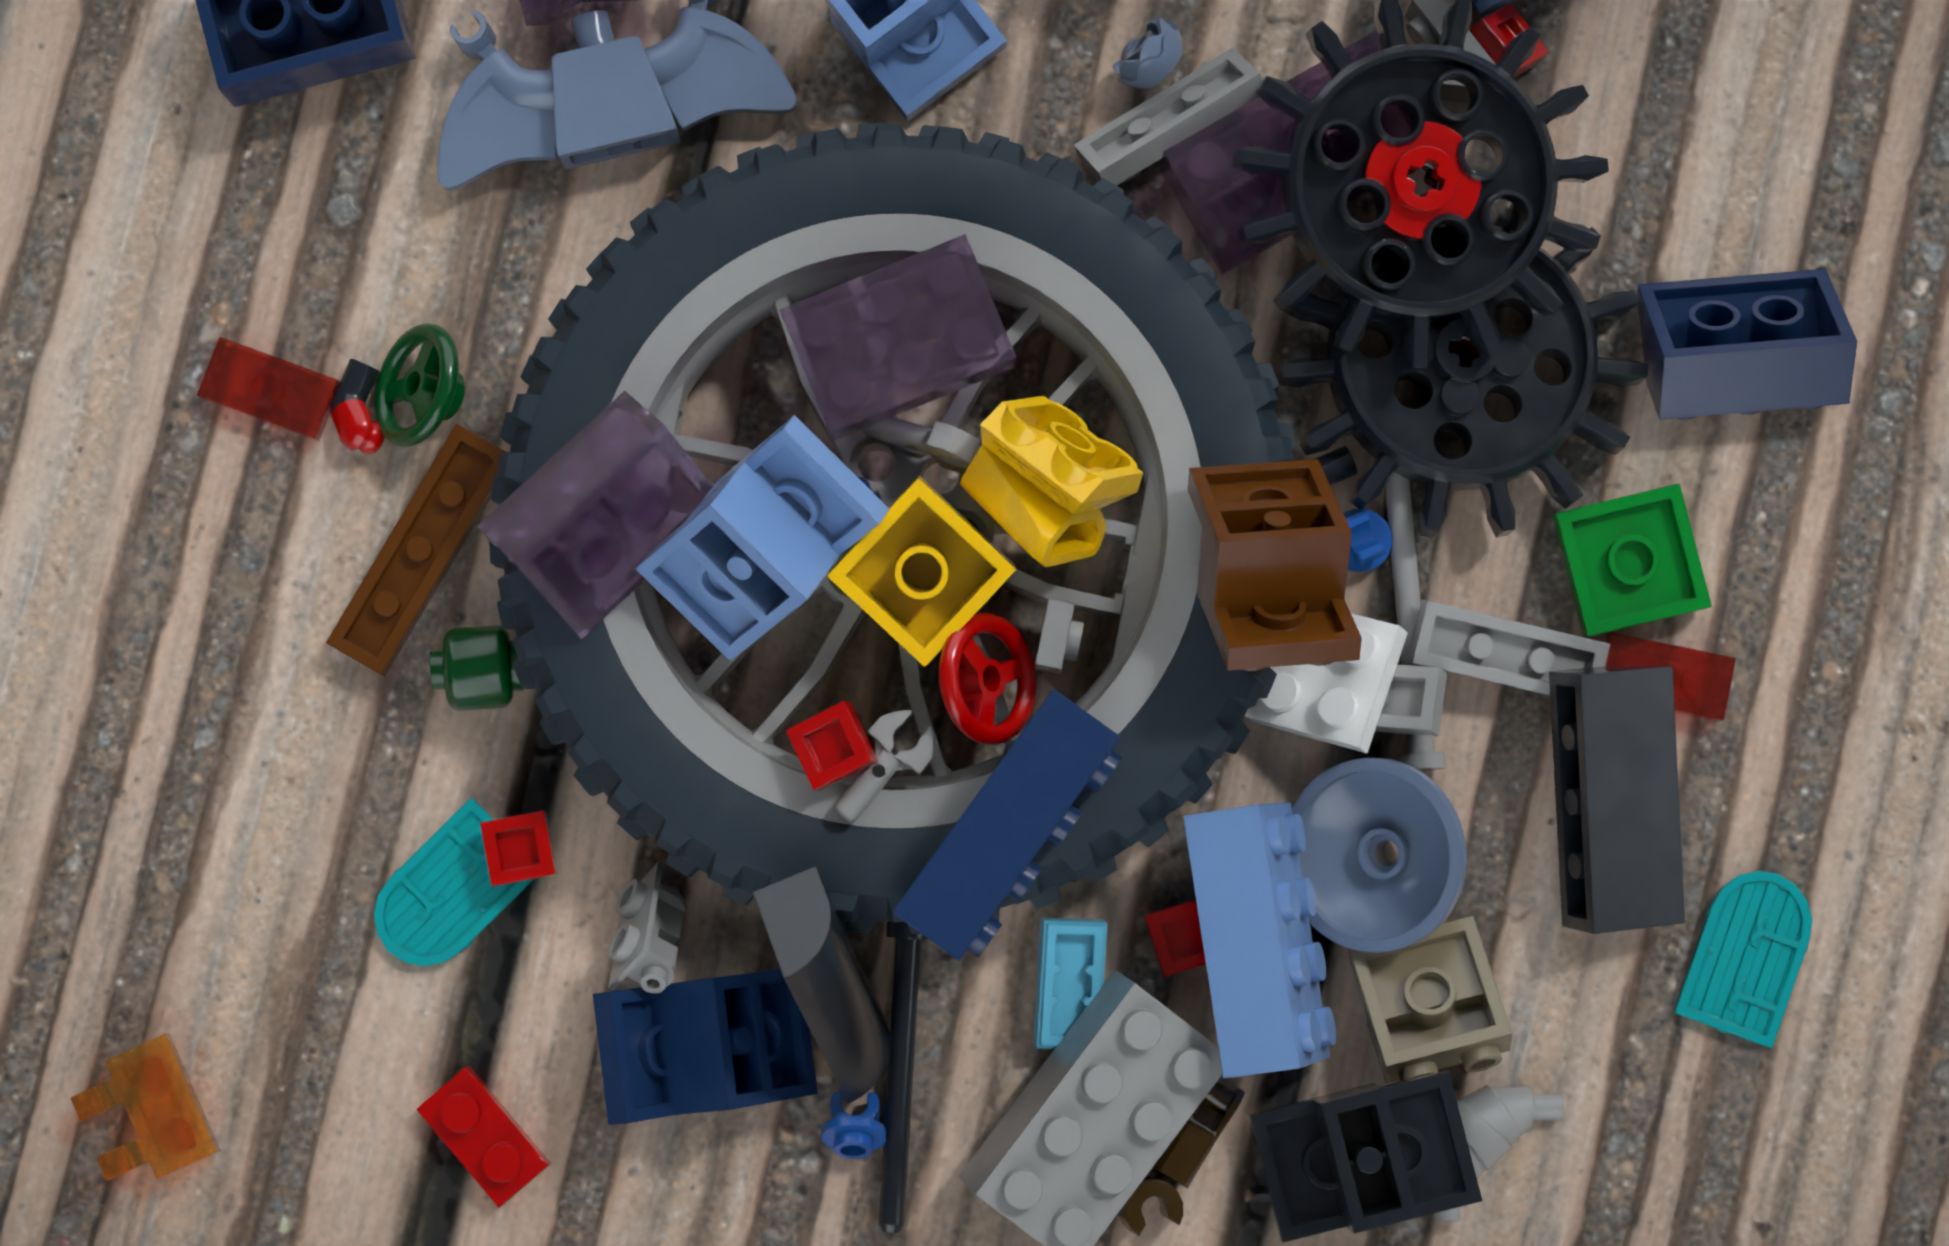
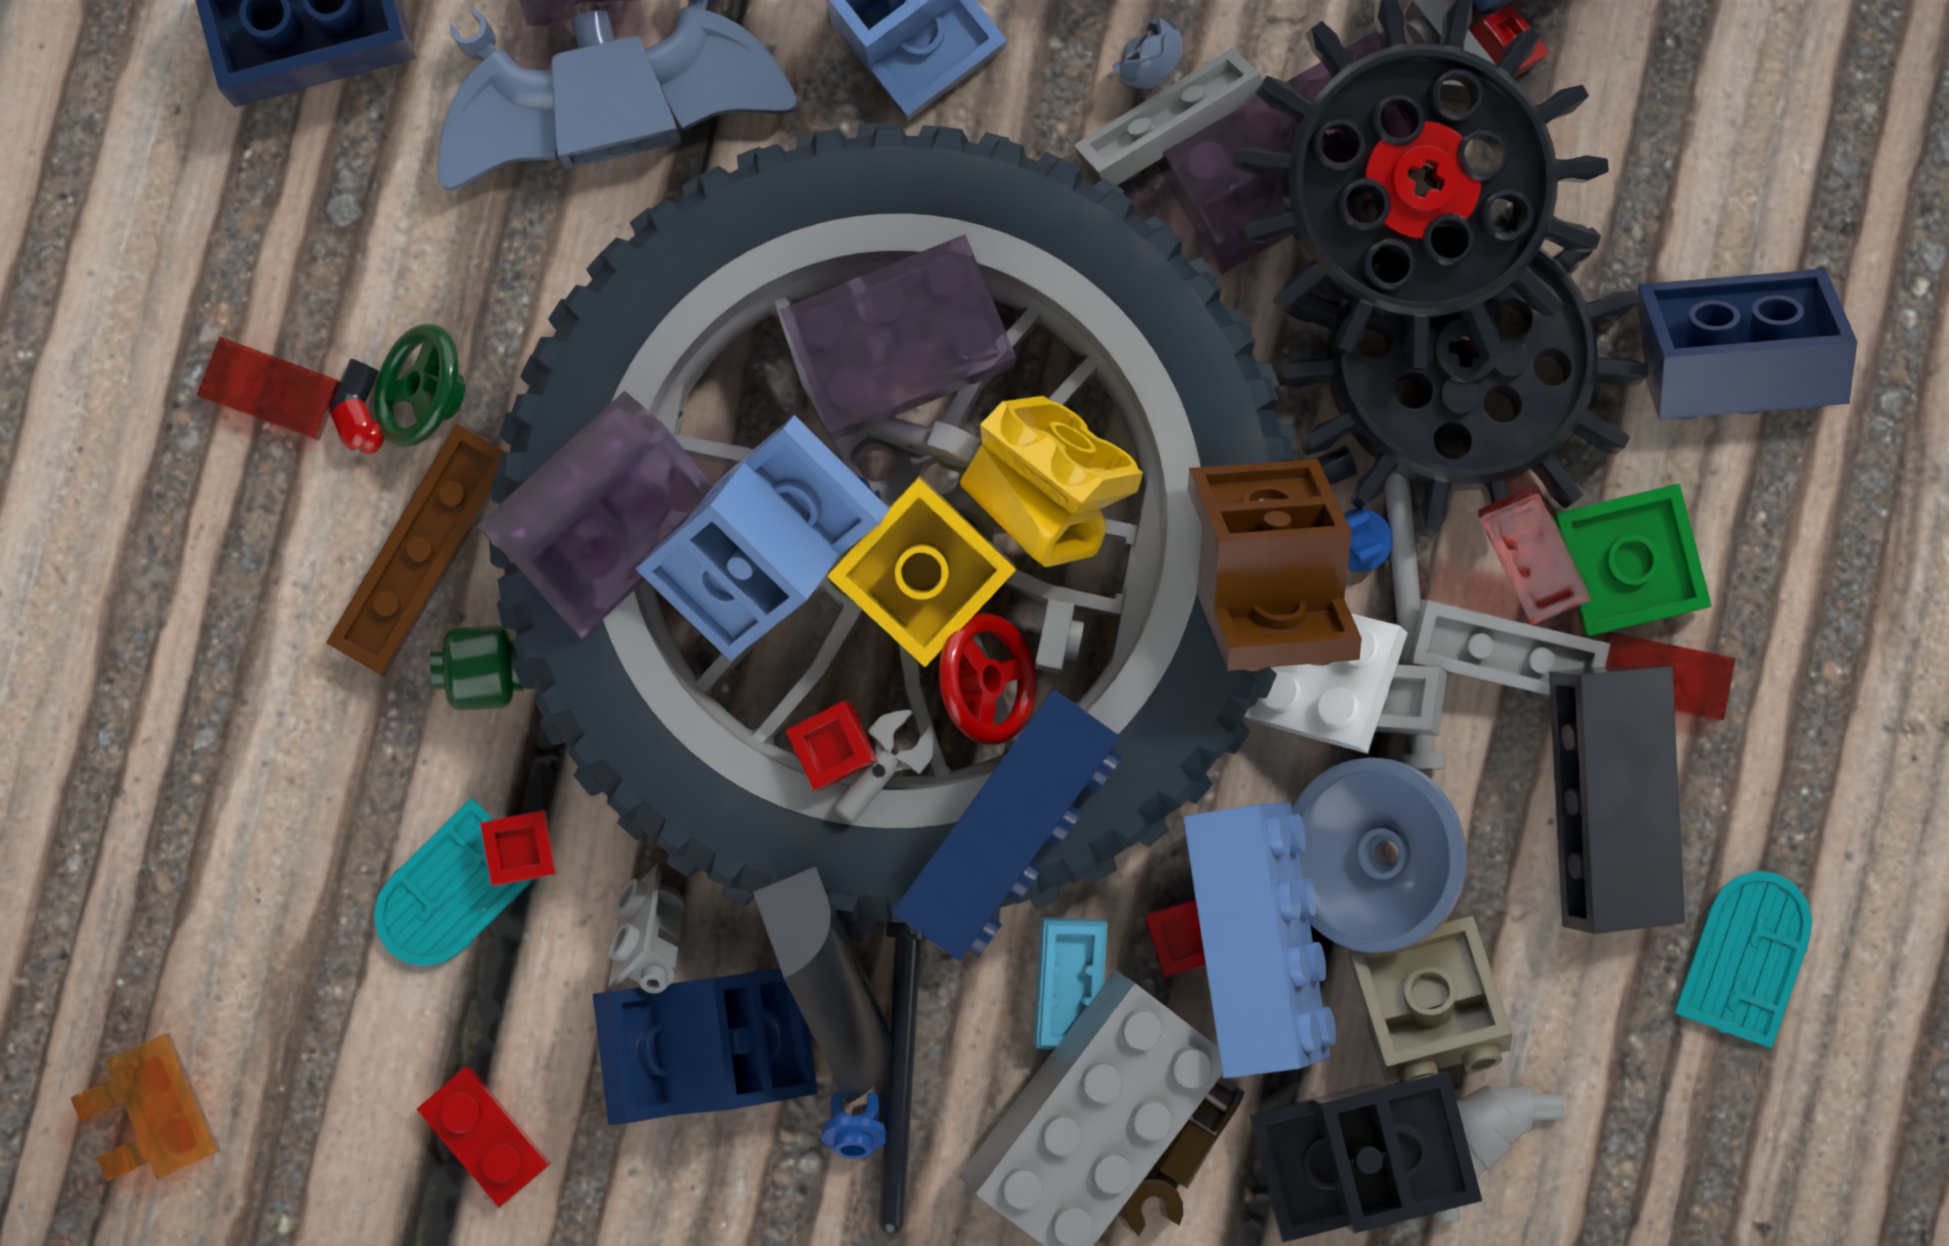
(1534, 554): none -> clear red plate

